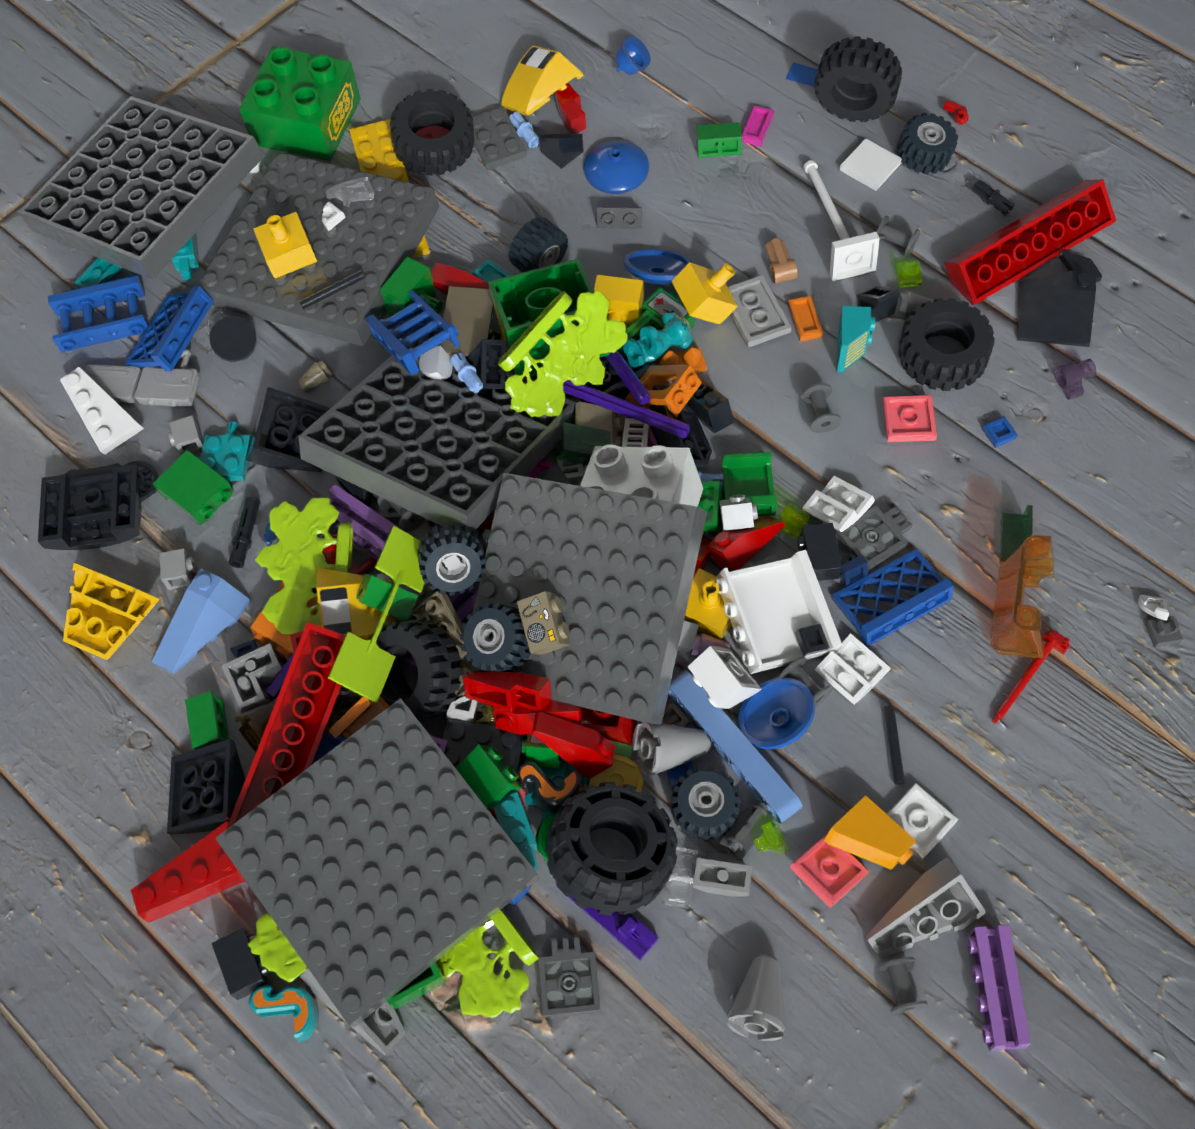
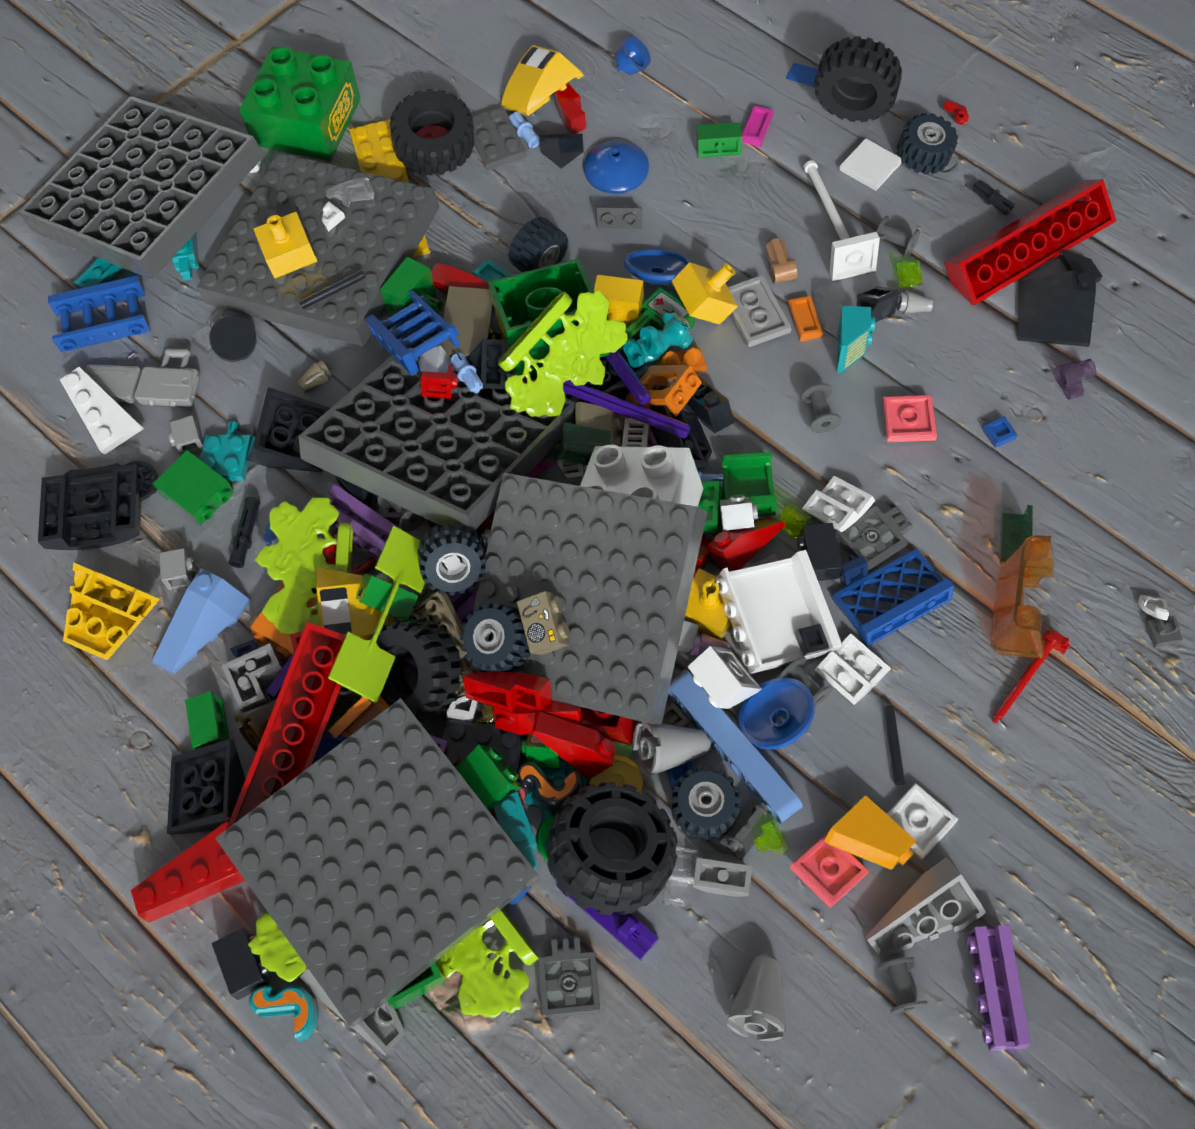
(181, 326): blue fence -> none
(439, 383): none -> red bracket
(950, 320): black tyre -> none

